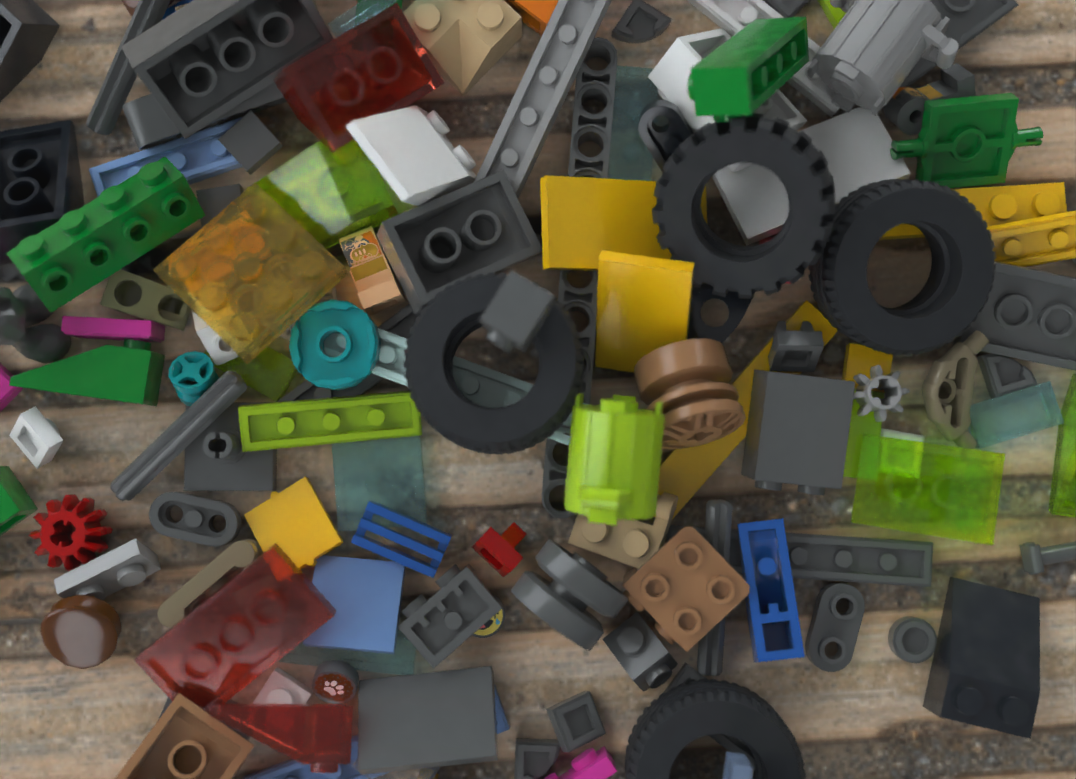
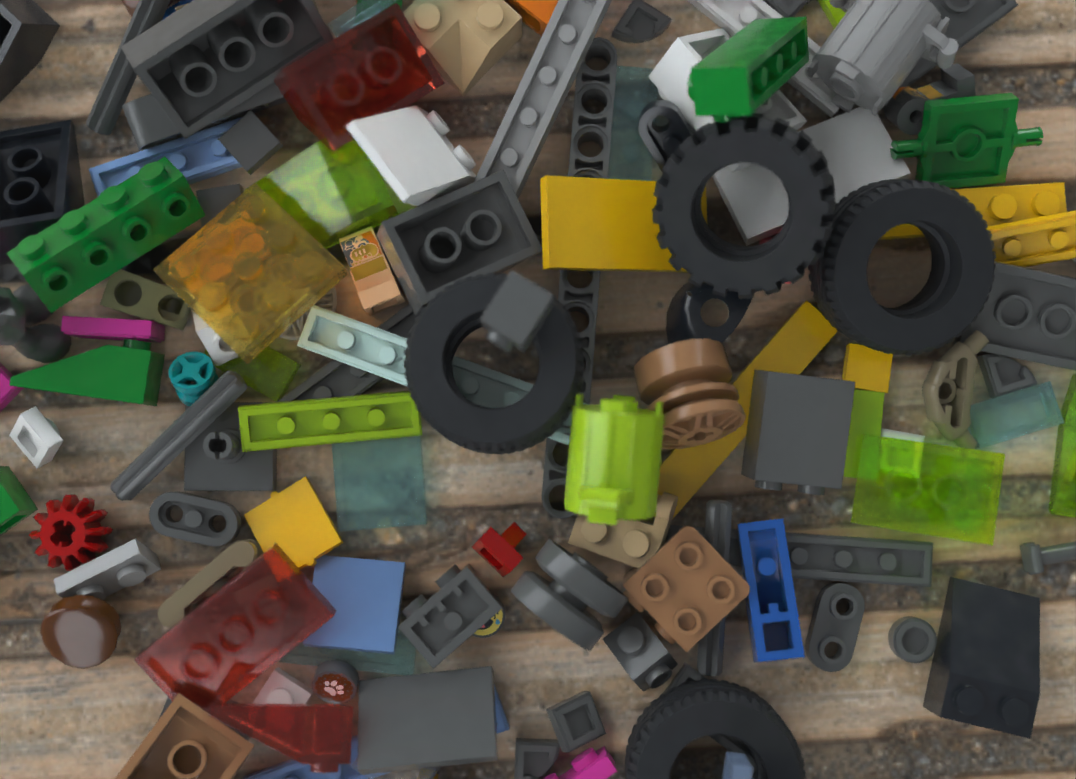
(361, 345): teal tile -> none
(396, 555): blue tile -> none
(639, 307): yellow tile -> none
(795, 349): dark grey tile -> none
(882, 382): light grey gear -> none

